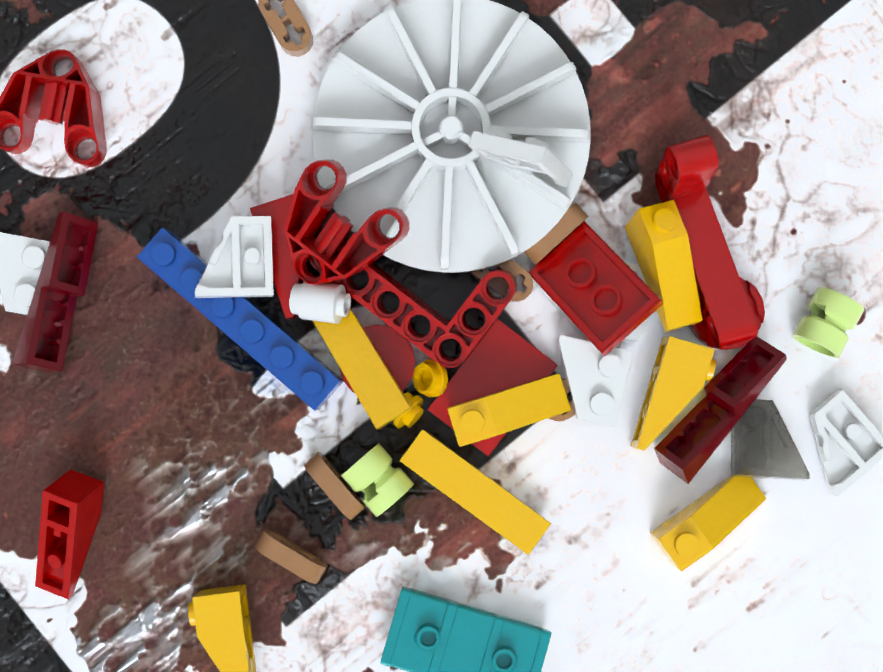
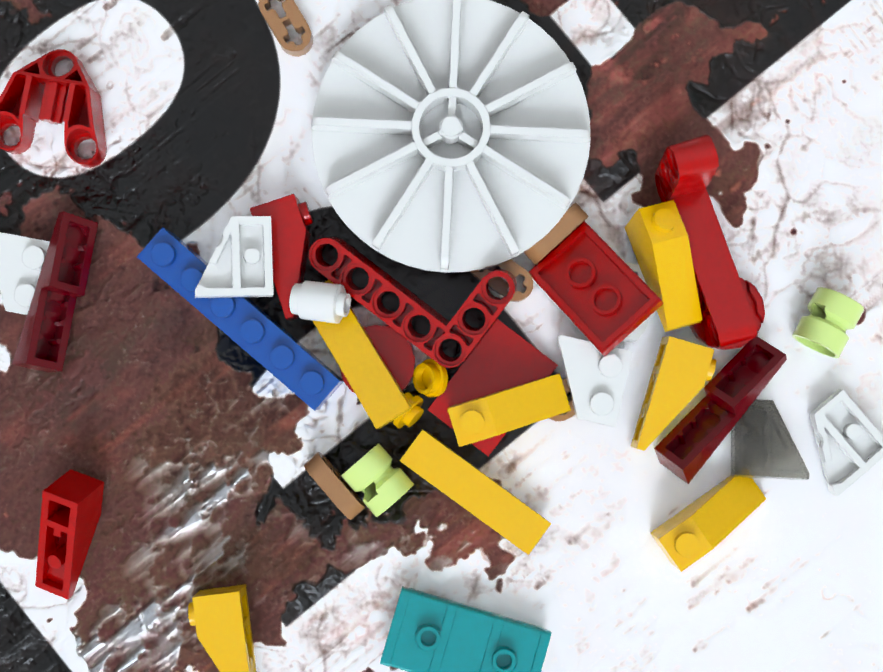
(290, 556): medium nougat beam -> none
(307, 213): red connector -> none
(518, 155): white wing -> none

